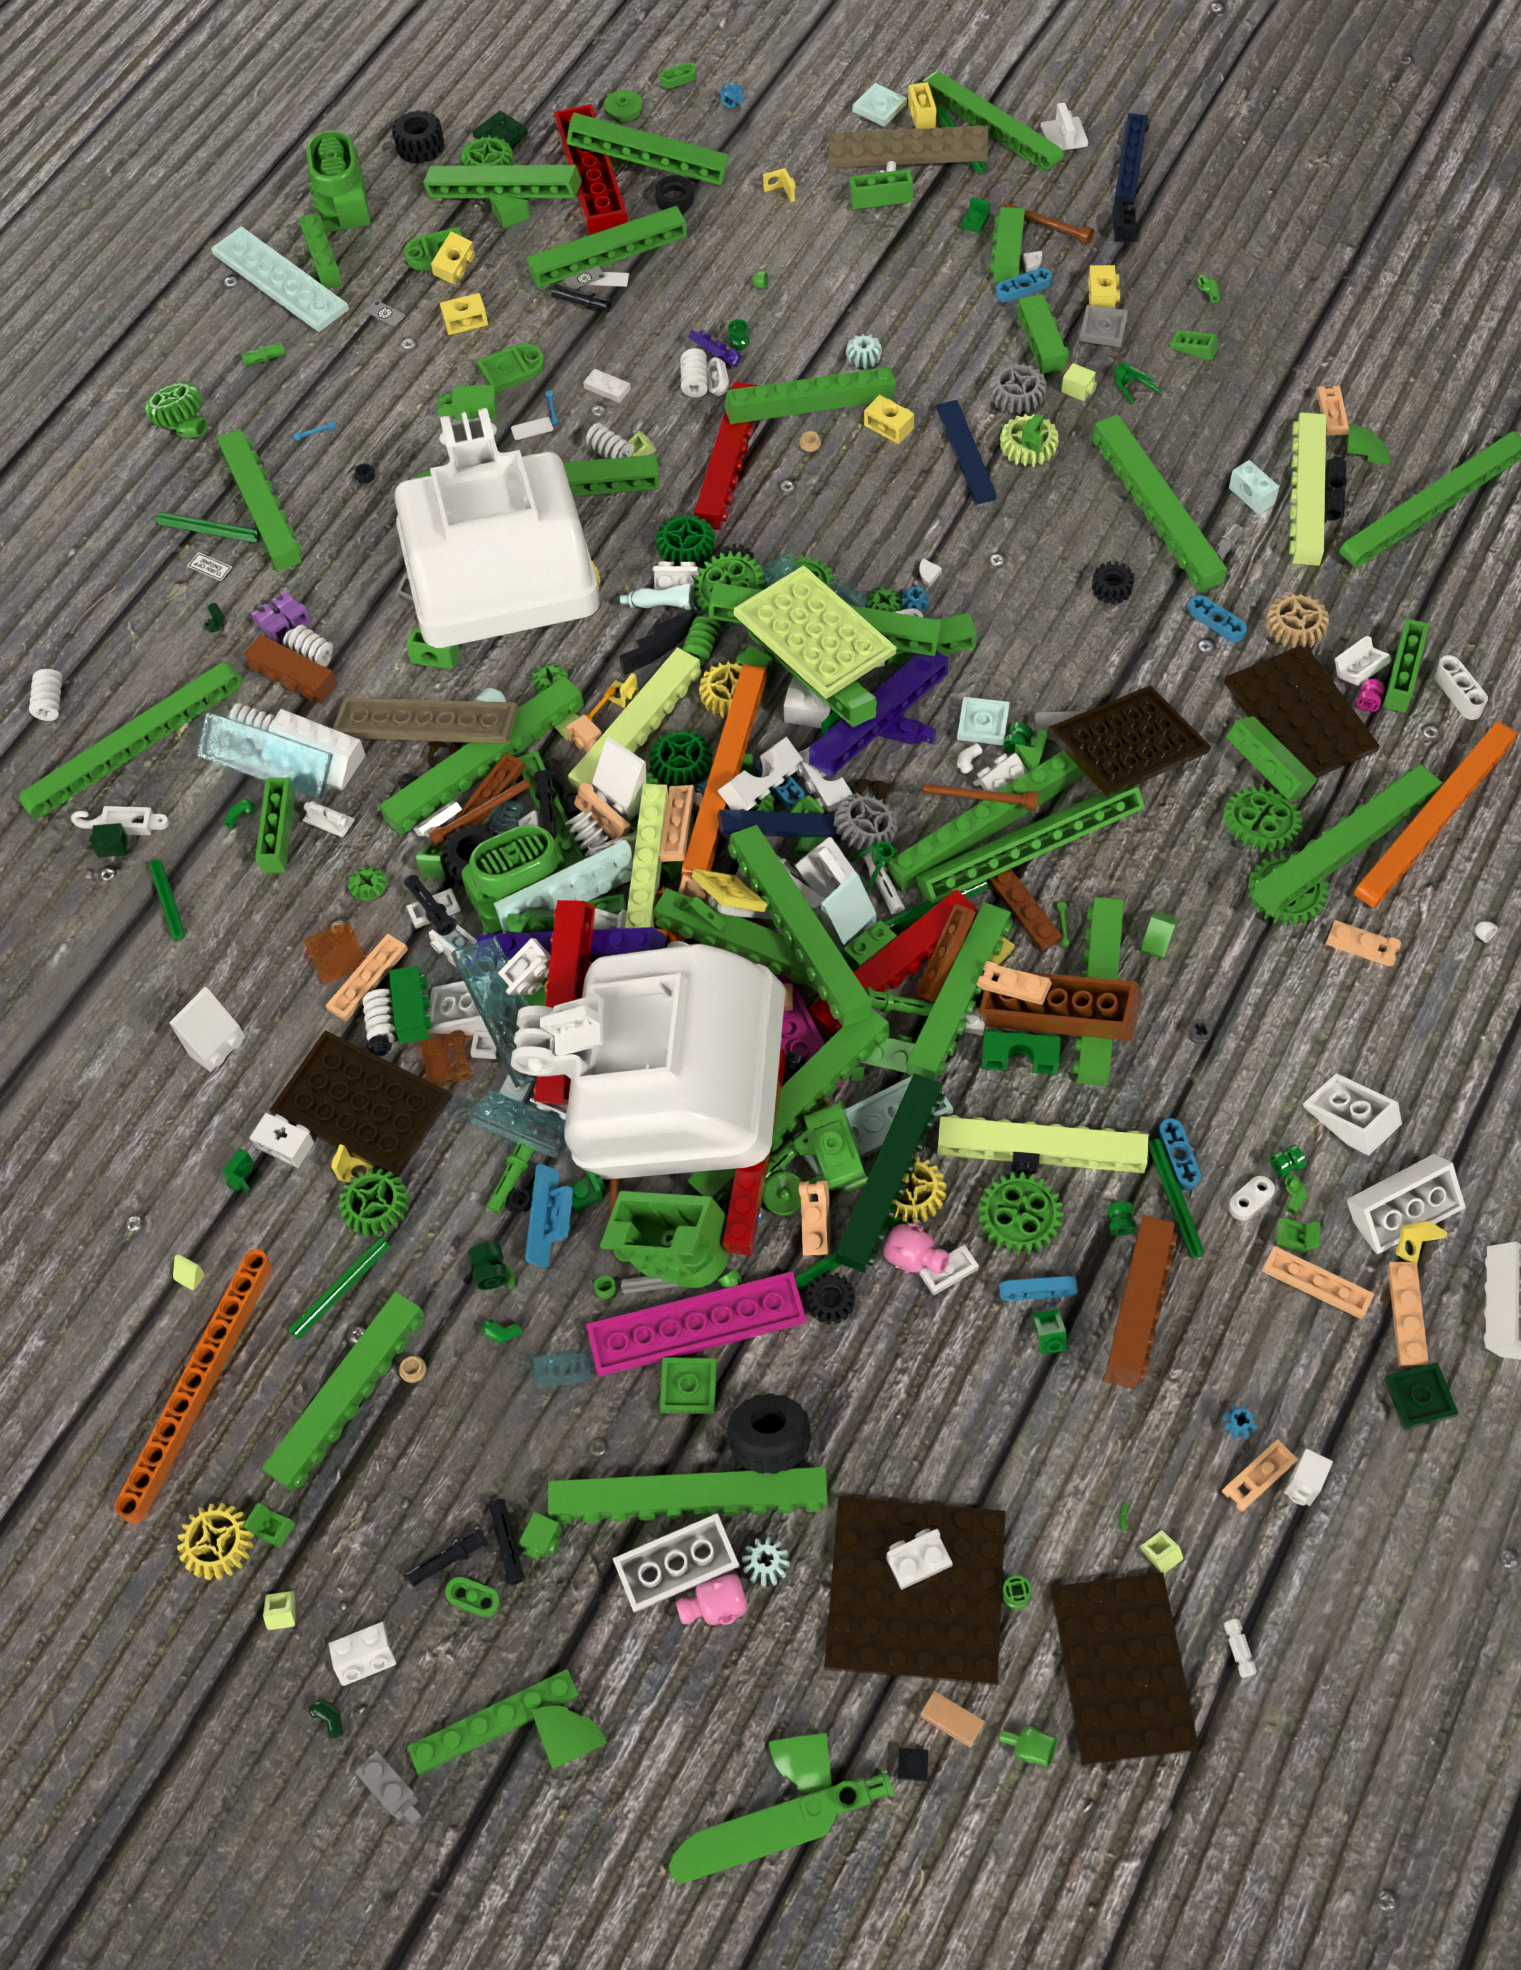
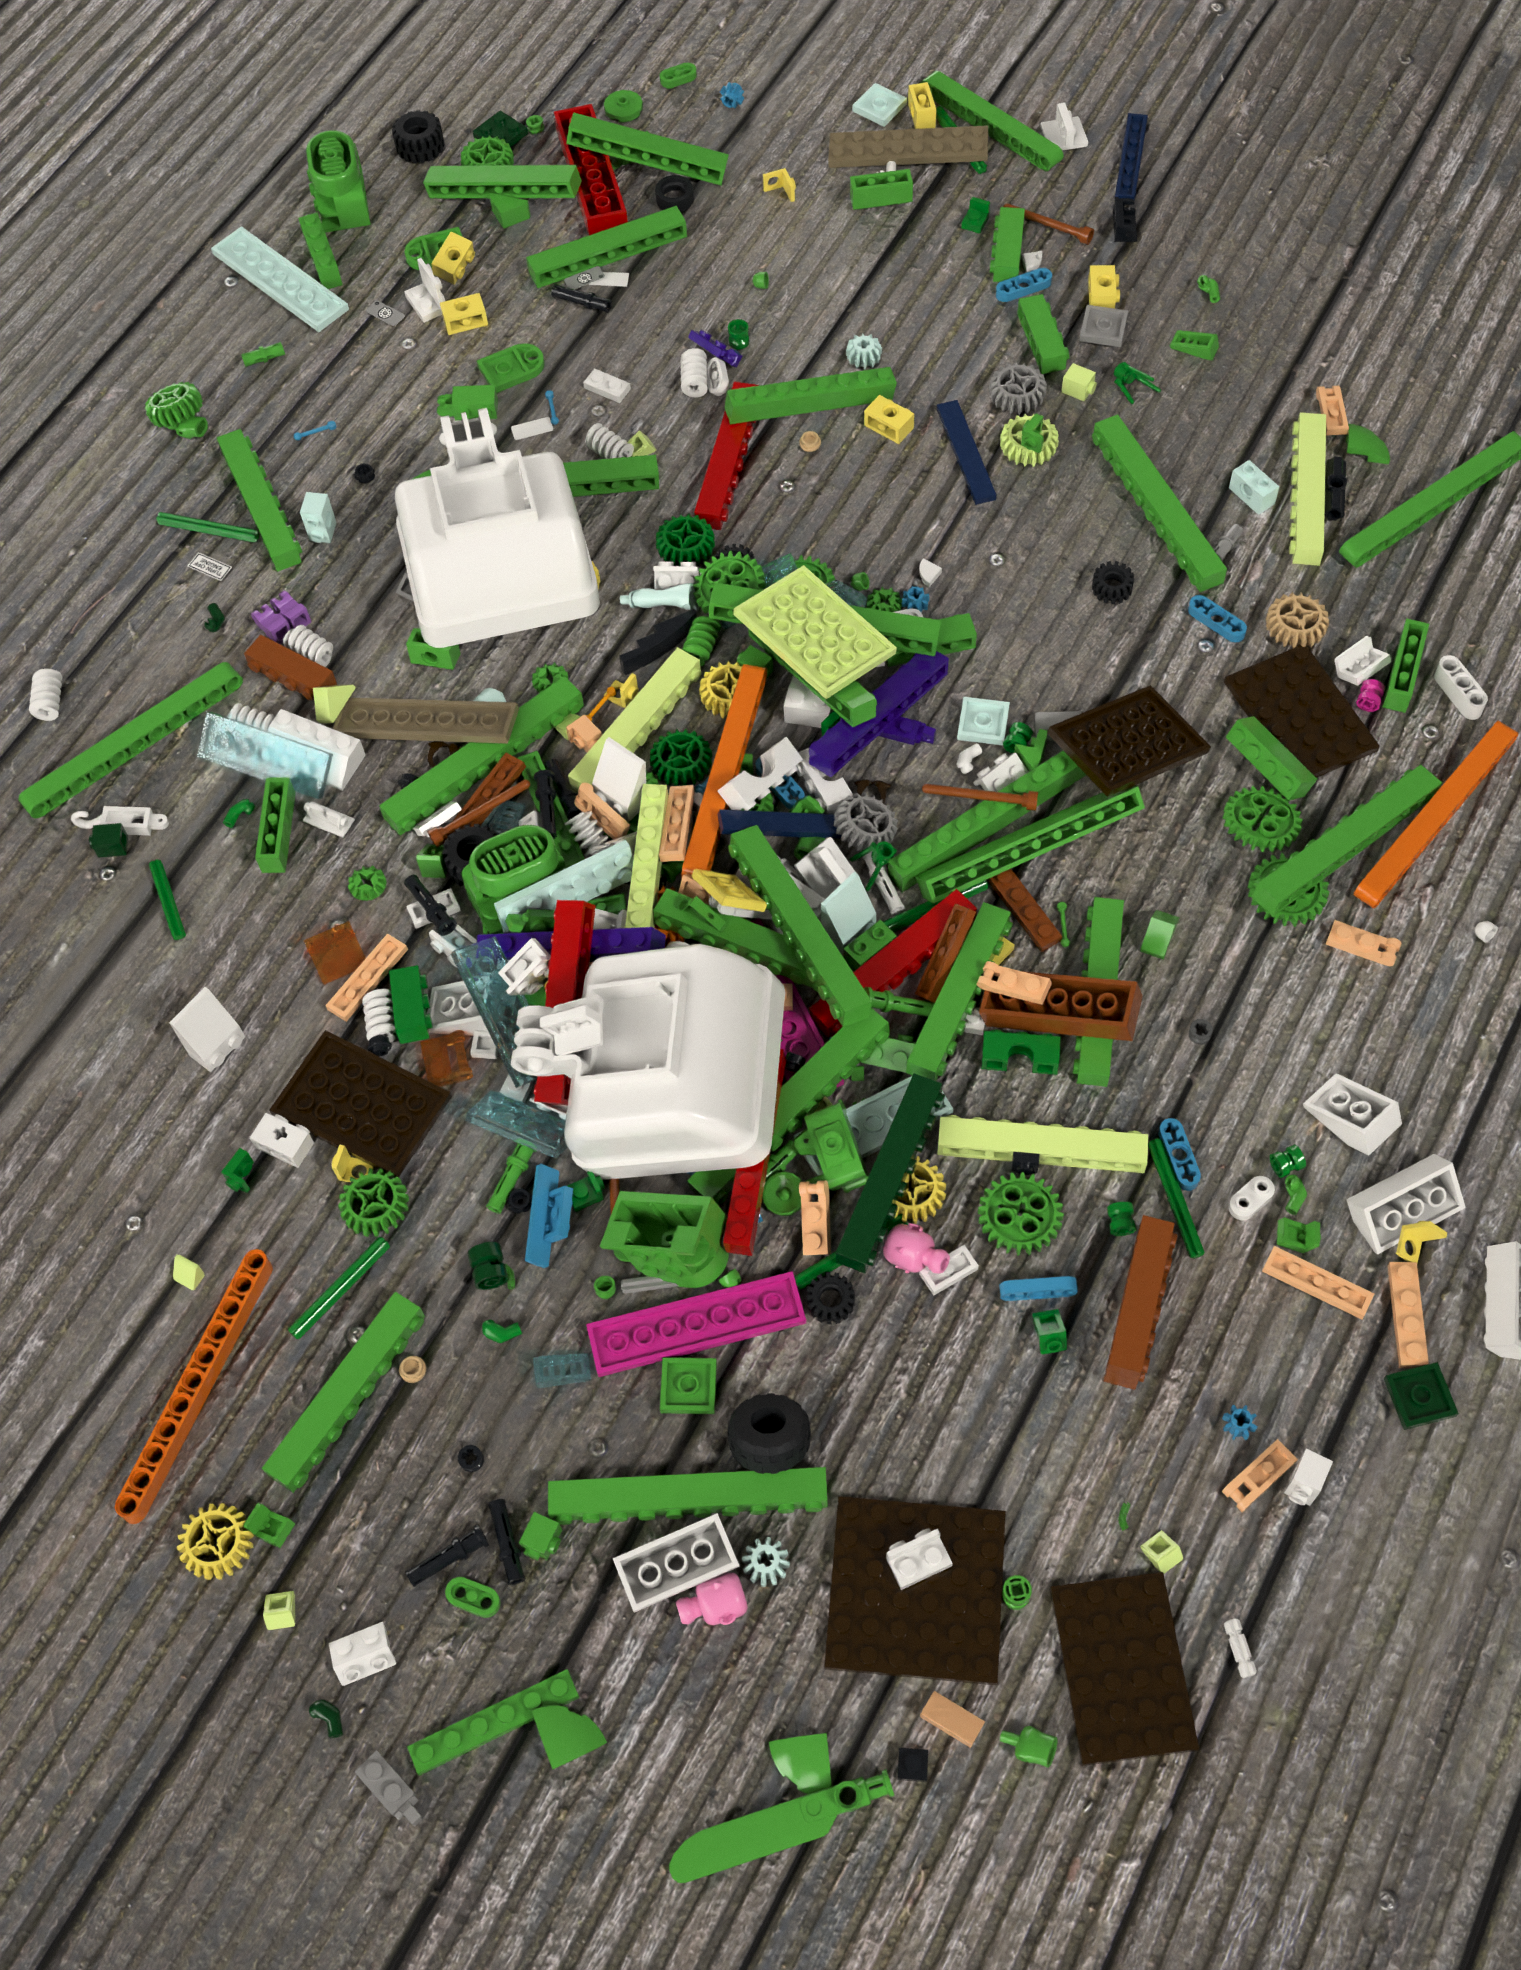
(318, 517): none -> light aqua brick
(330, 701): none -> yellowish green slope
(426, 296): none -> white bracket
(476, 1464): none -> black bush
(535, 124): none -> bright green bush
(860, 581): none -> bright green hinge

